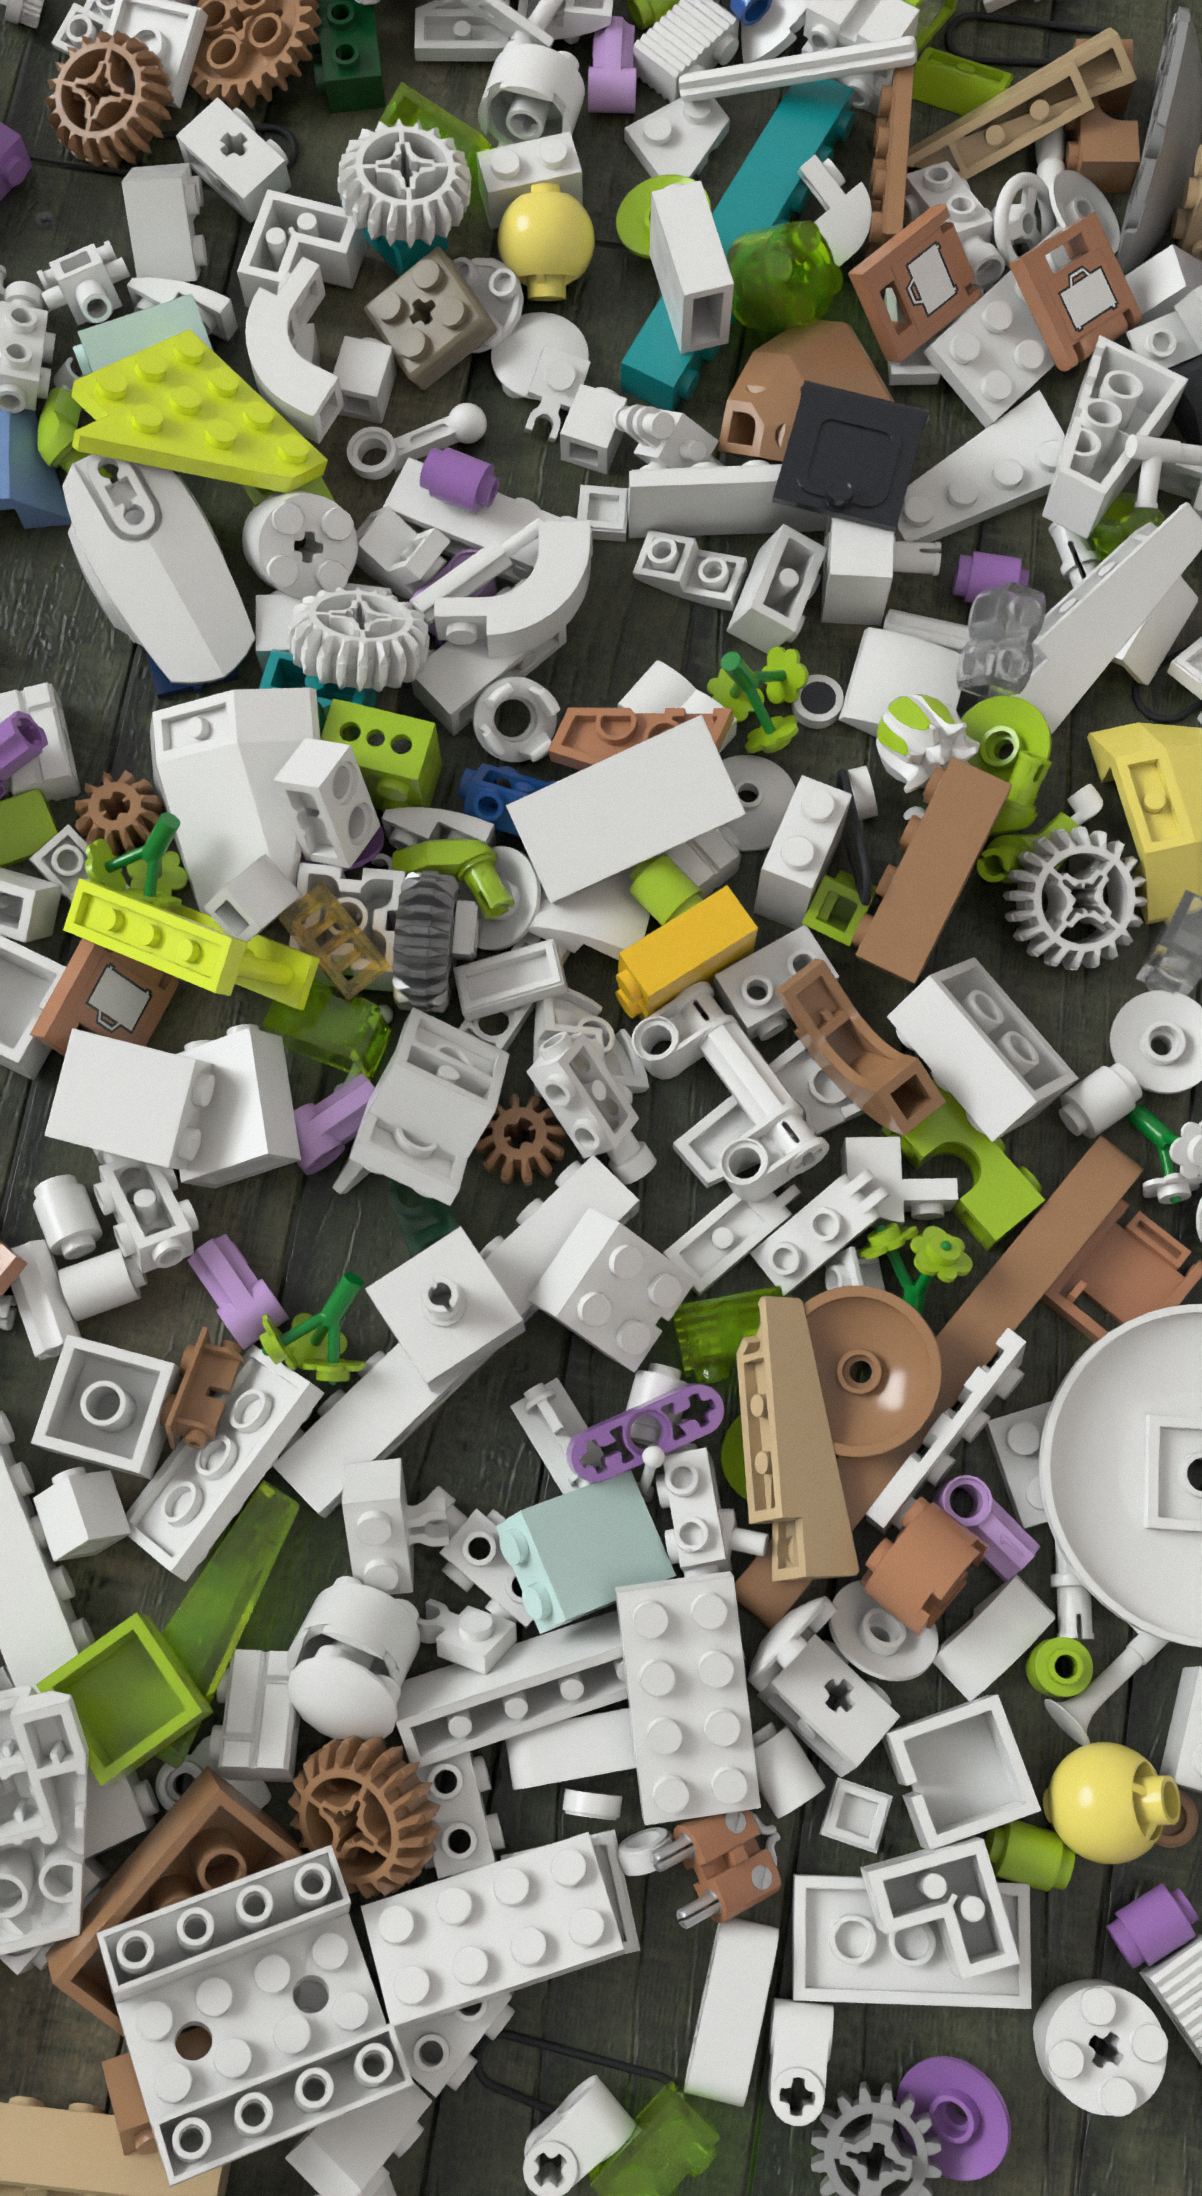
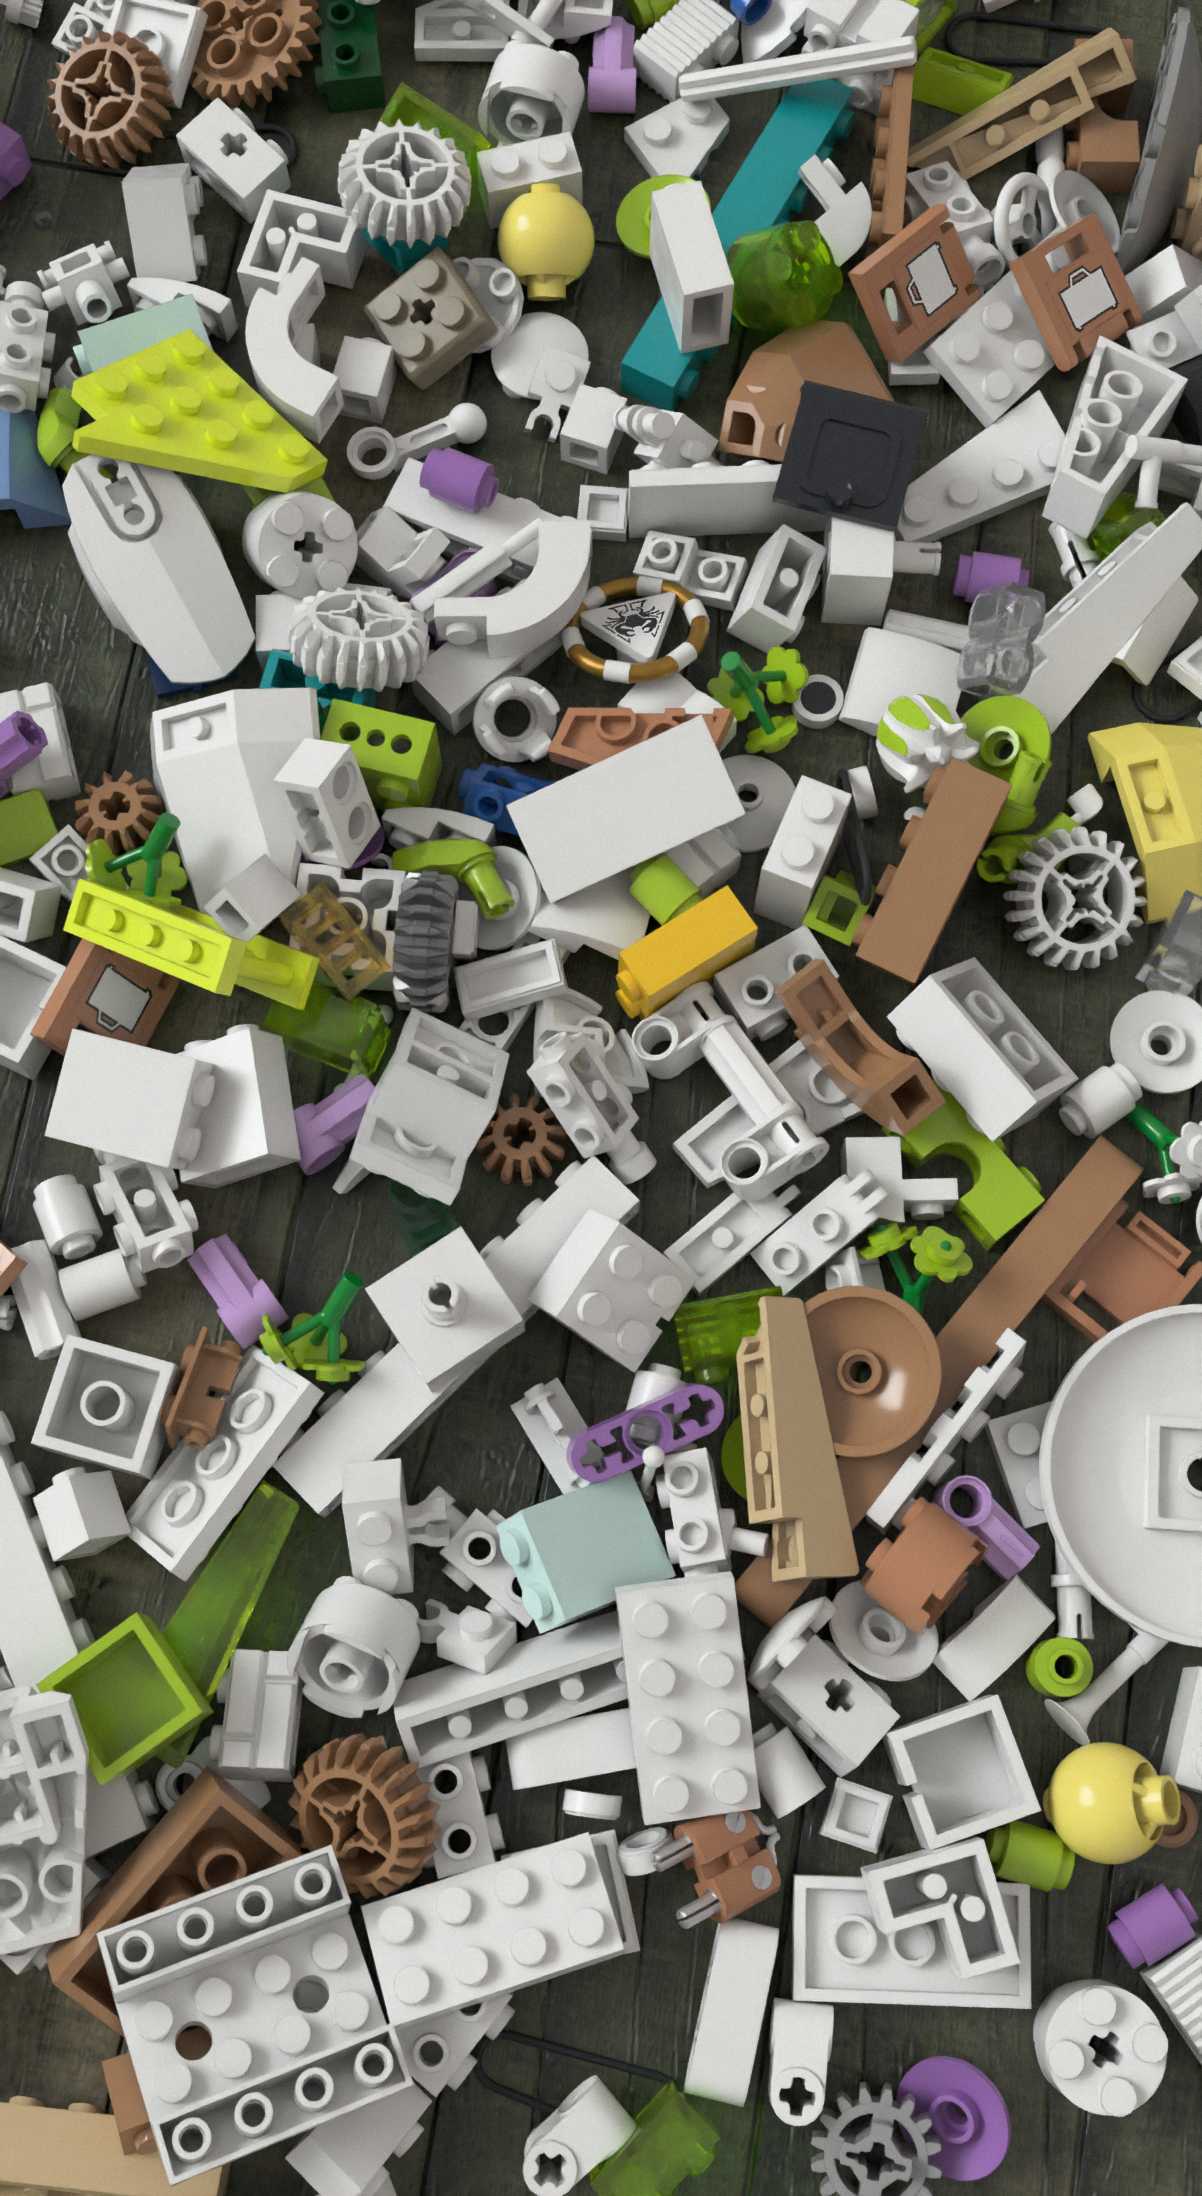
(343, 1696): white dish -> none
(635, 629): none -> piece

